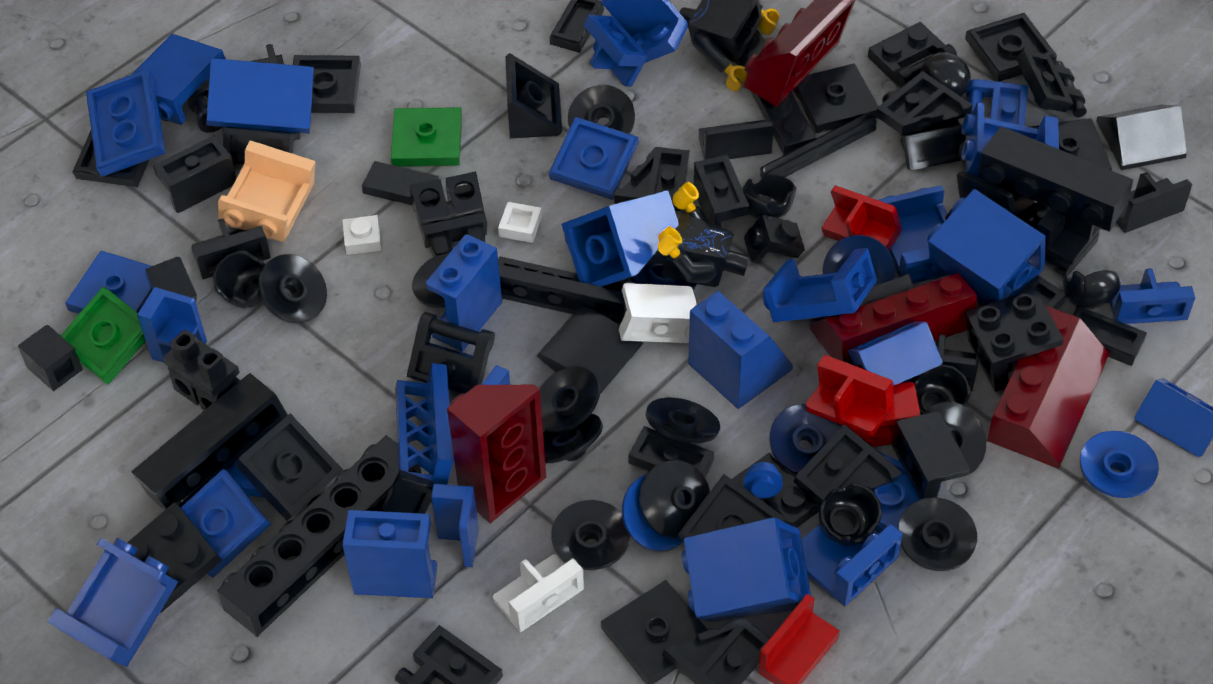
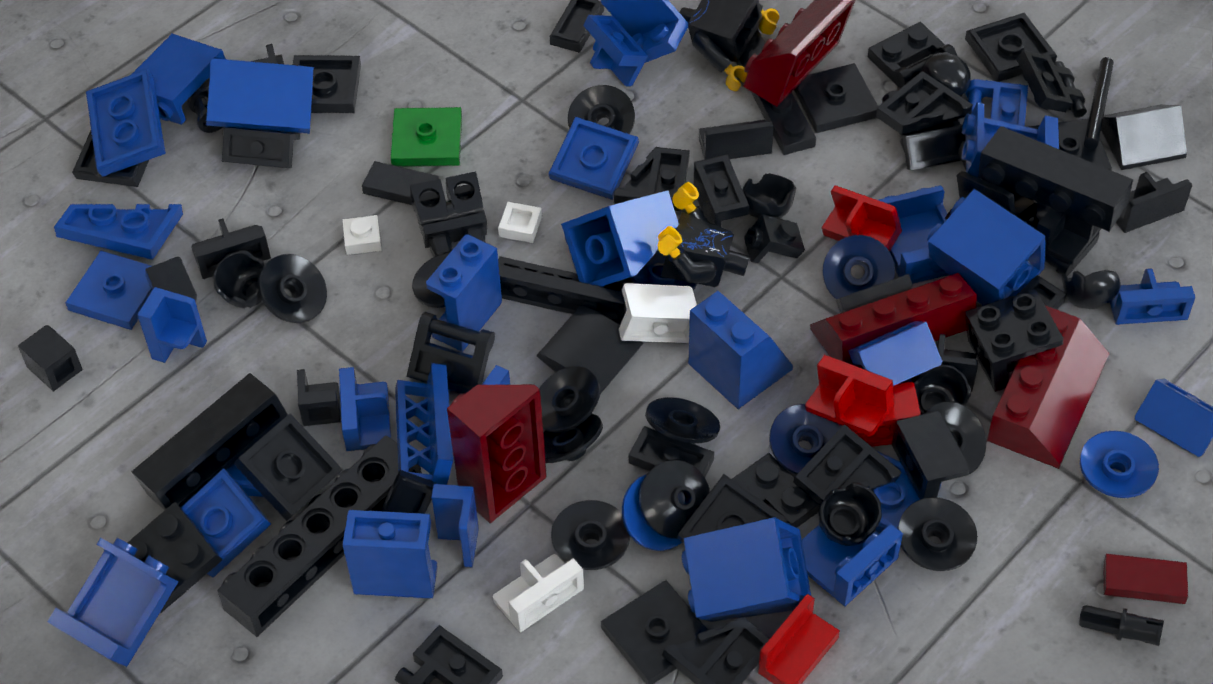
(105, 335): green plate -> none
(127, 231): none -> blue wing
(196, 173): black panel -> none
(199, 370): black hips -> none
(268, 191): light nougat panel -> none
(318, 402): none -> black panel
(363, 411): none -> blue panel
(531, 101): black slope -> none
(763, 480): blue plate -> none
(821, 146): black axle -> none
(838, 293): blue panel -> none
(1099, 103): none -> black bar
(1119, 339): black tile -> none
(1122, 624): none -> black axle
(1145, 578): none -> dark red tile

